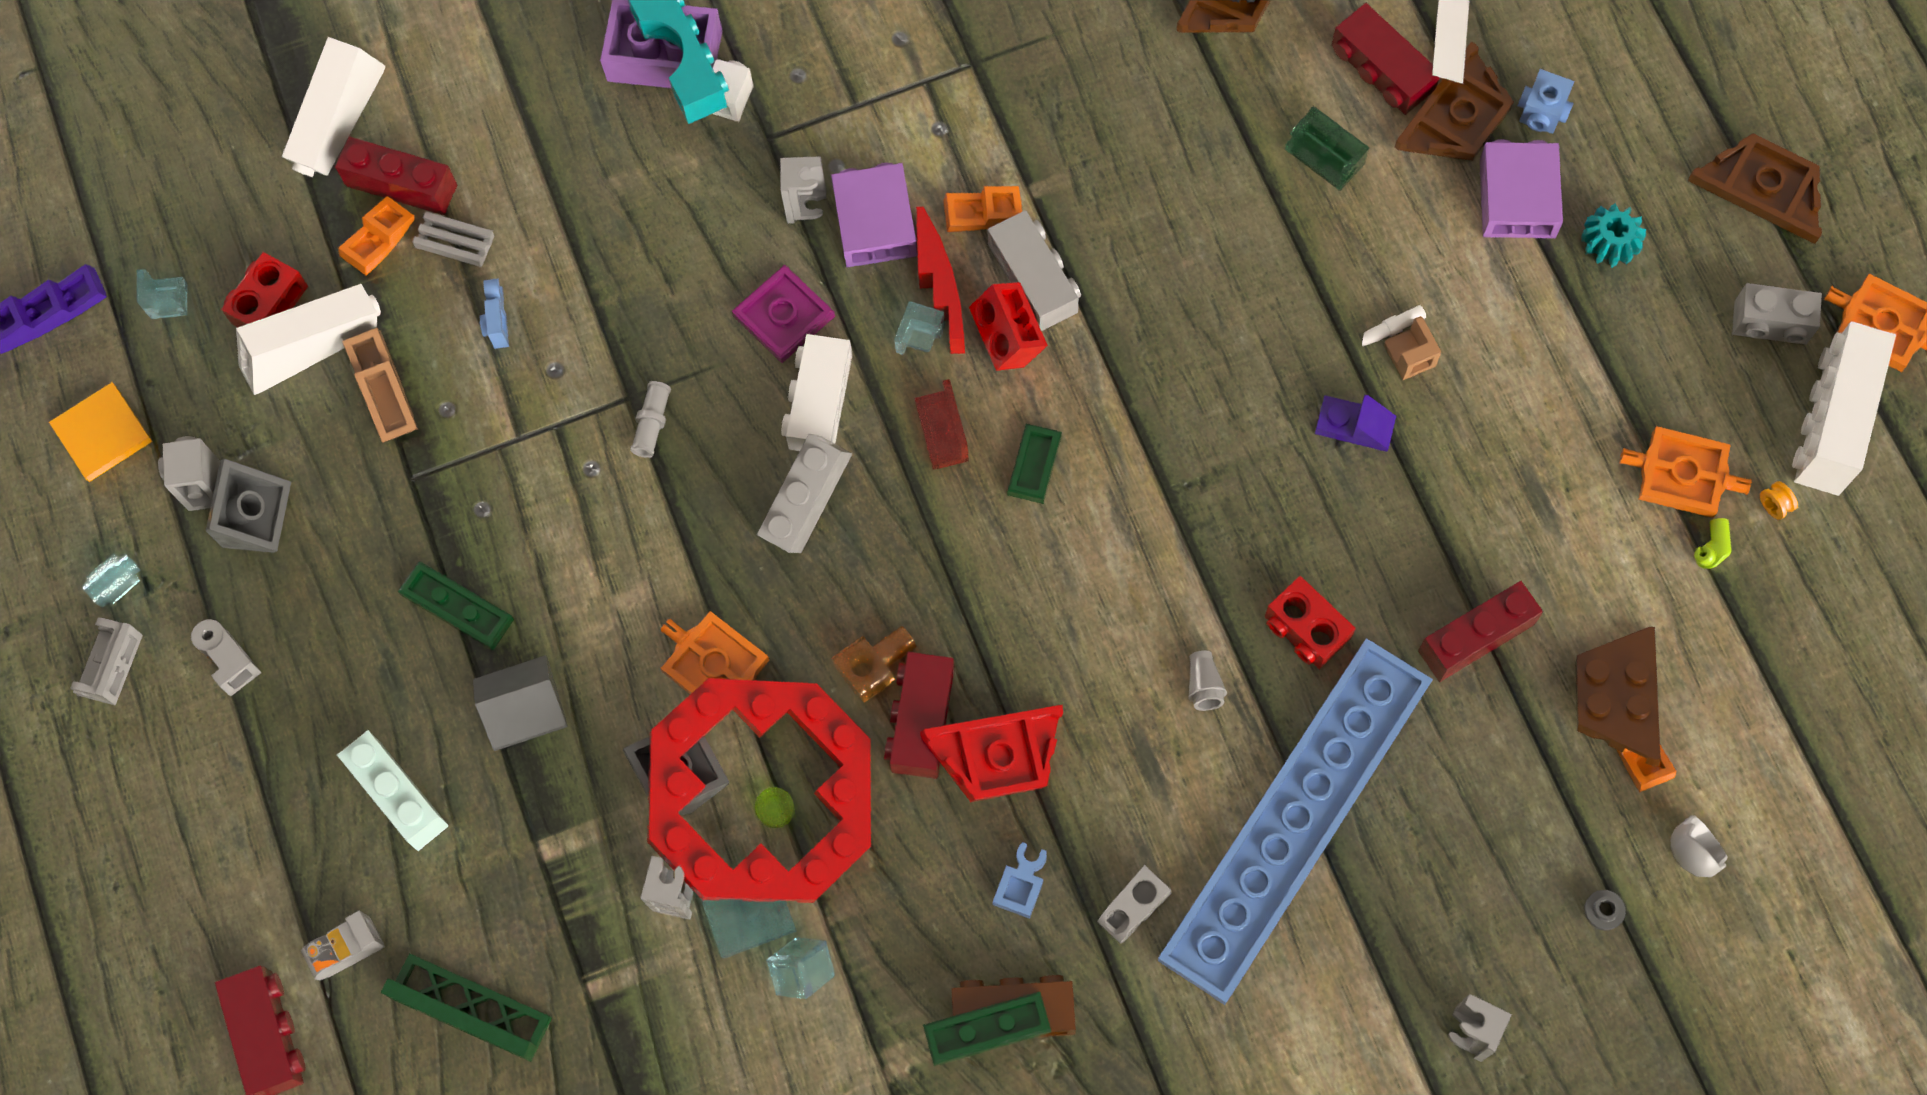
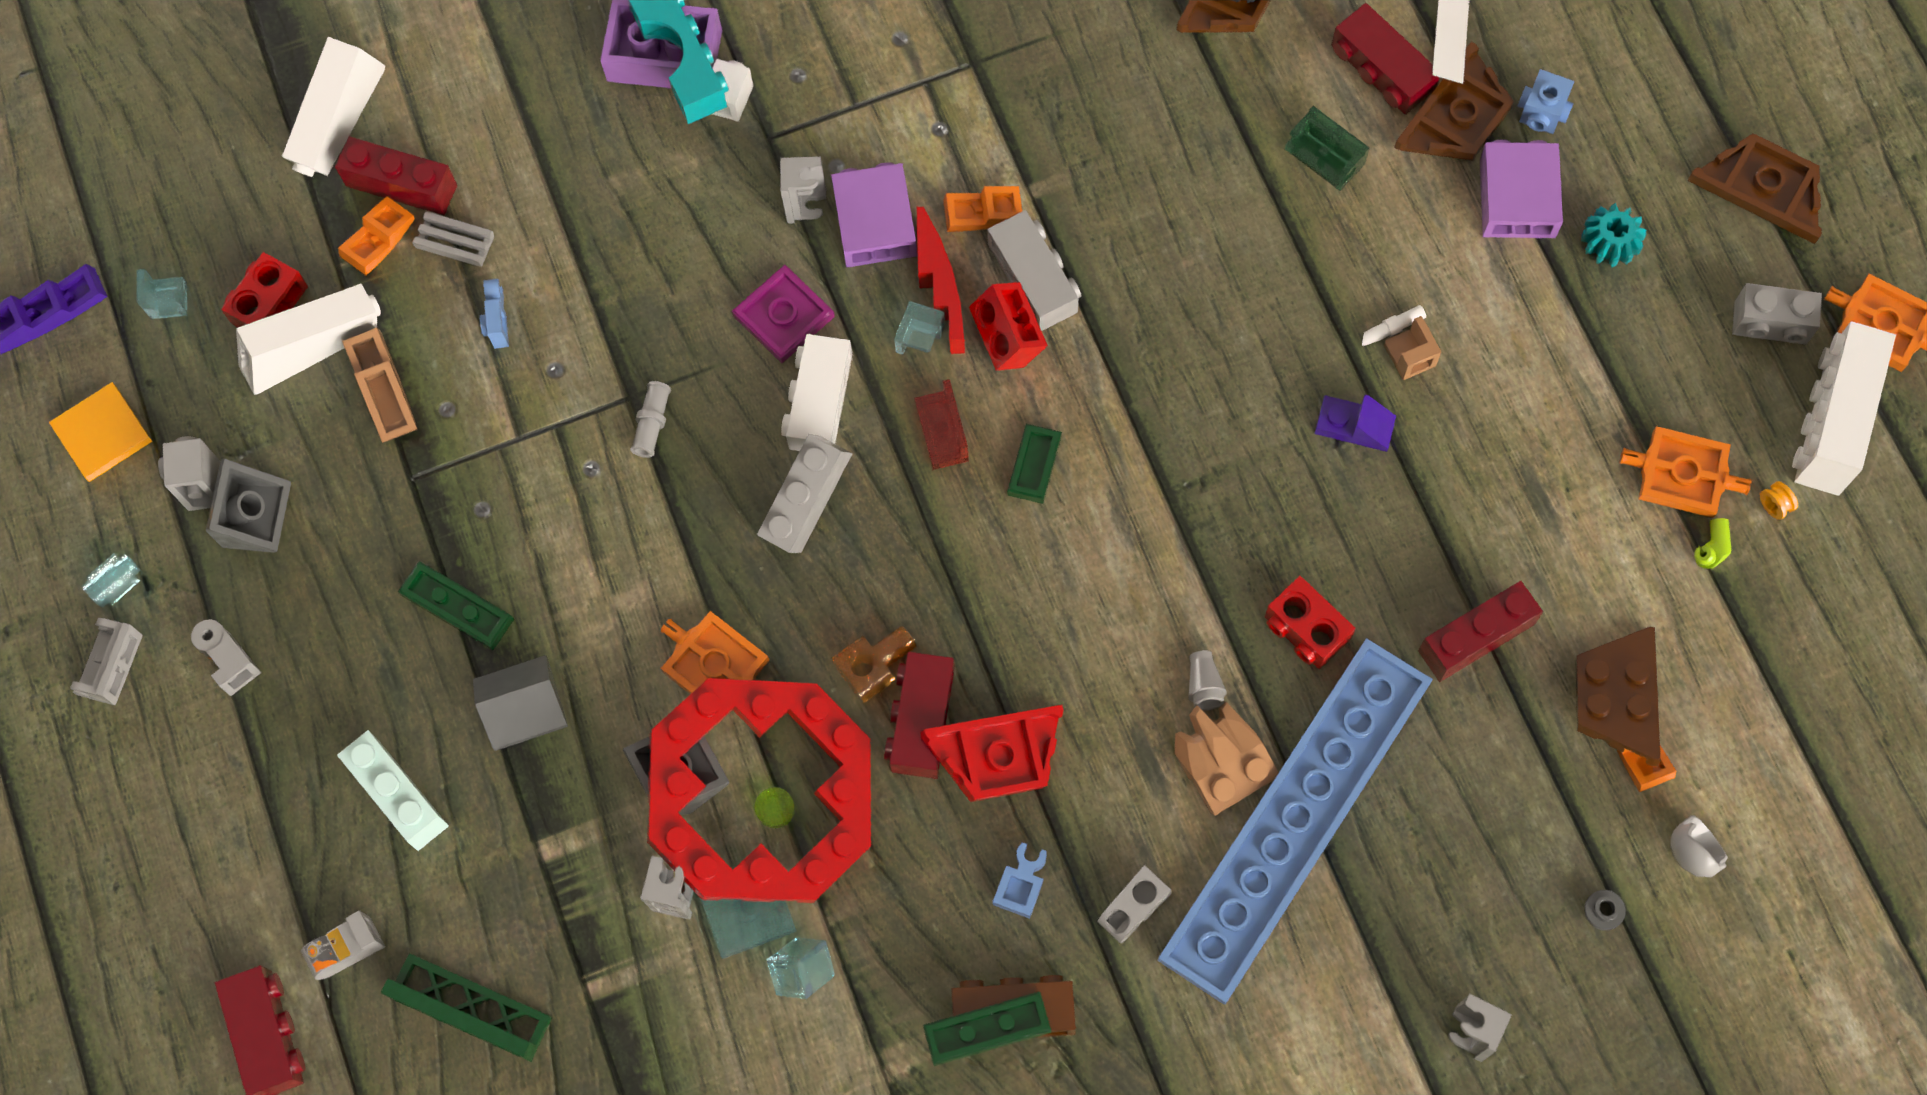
(1223, 758): none -> medium nougat plate

